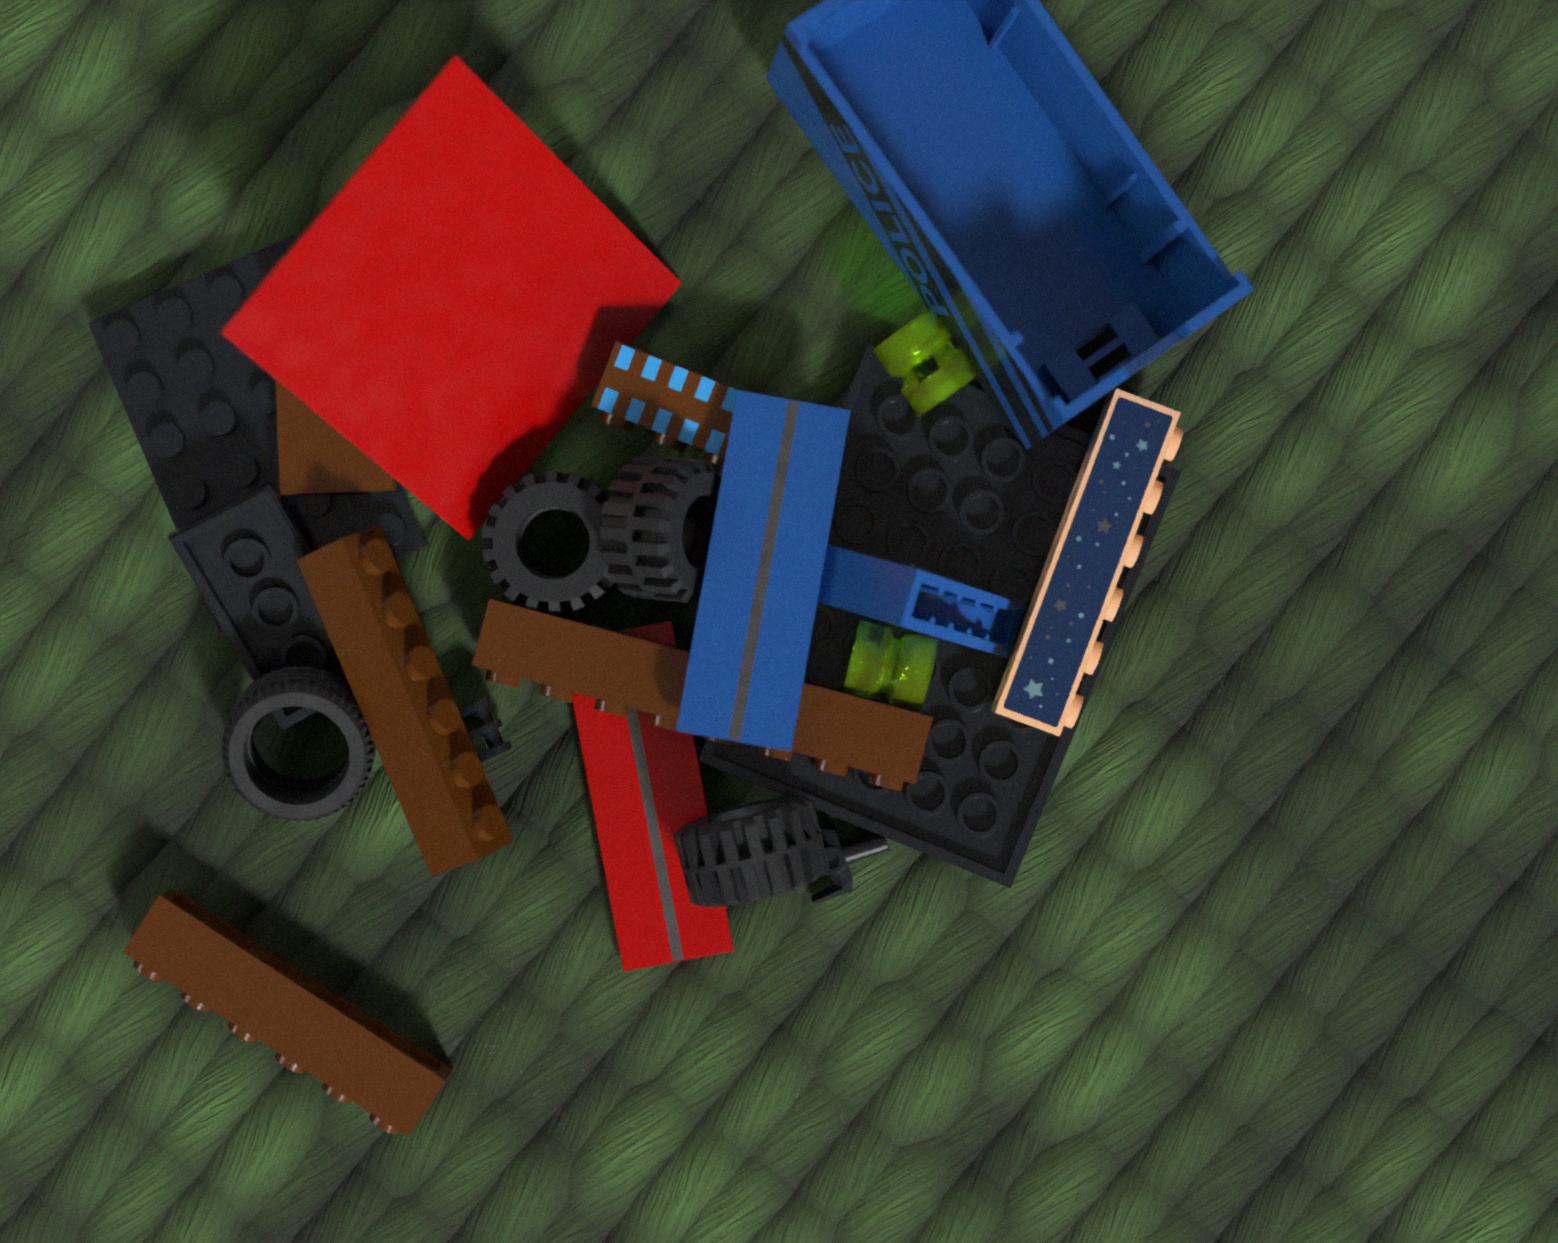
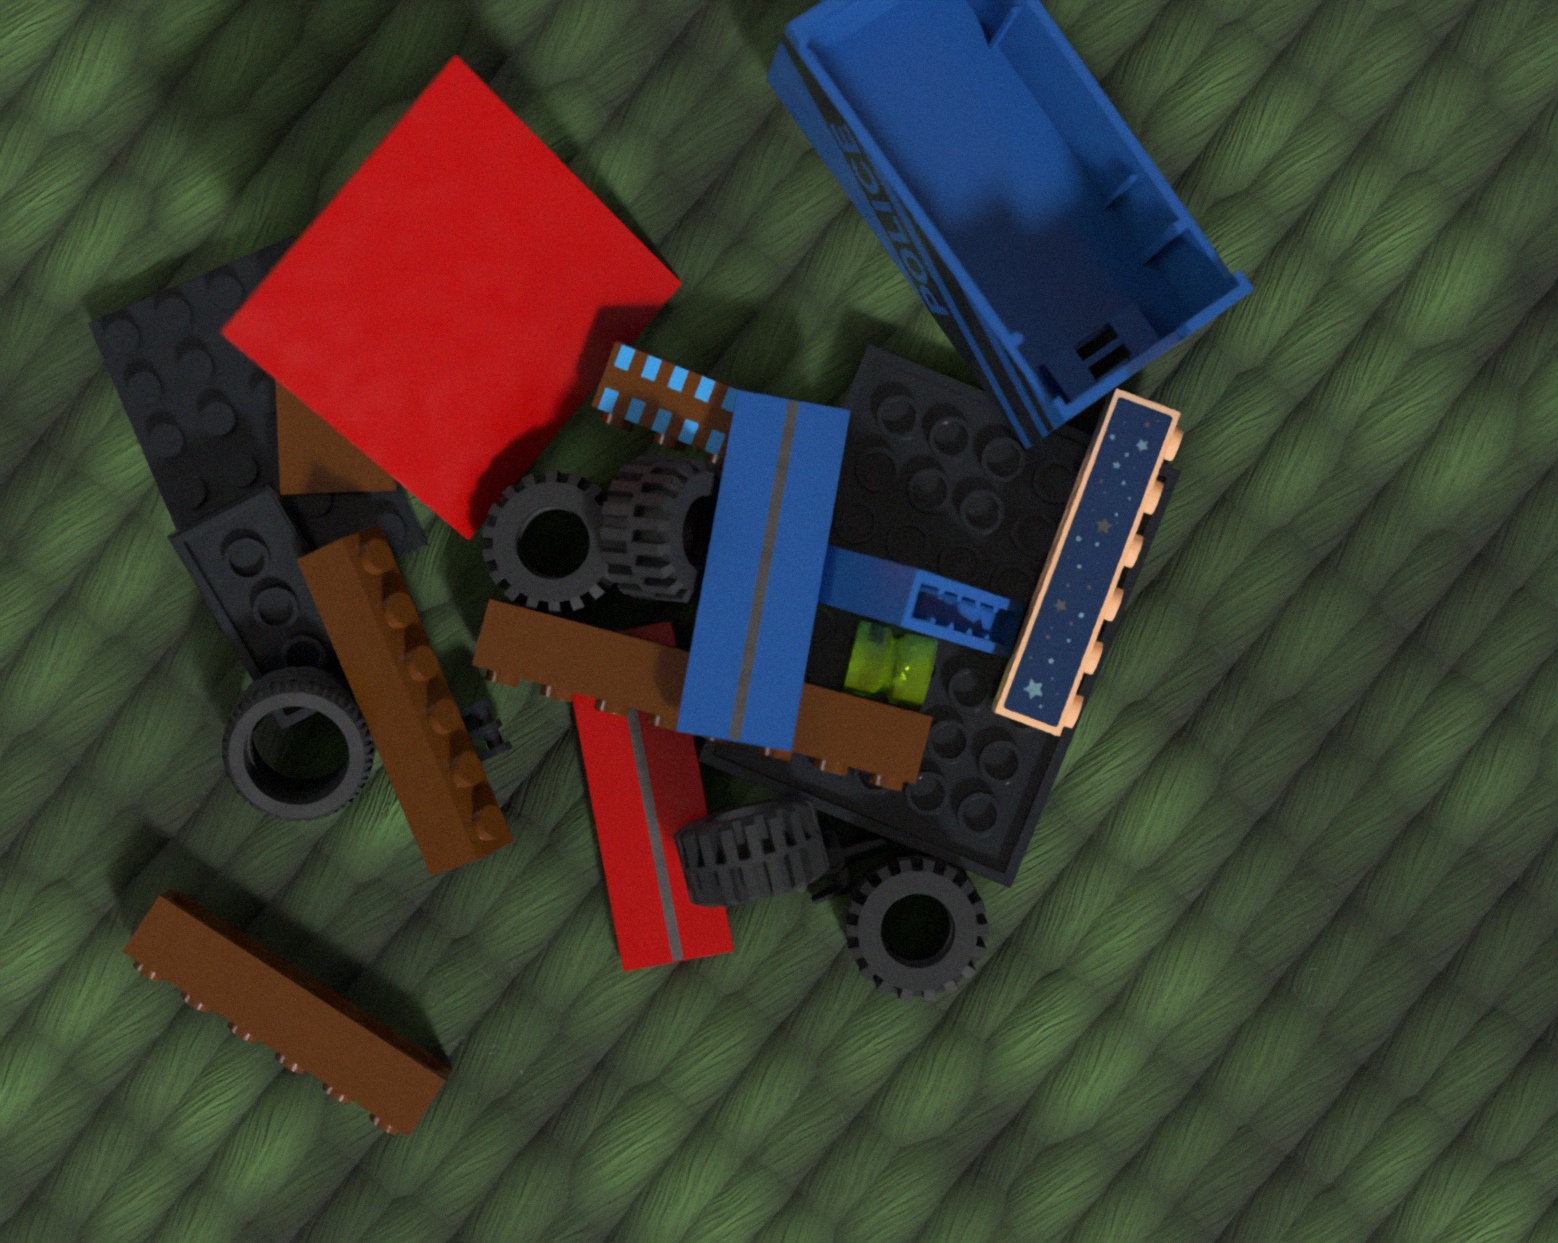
(914, 345): clear neon green wheel -> none
(925, 973): none -> black tyre

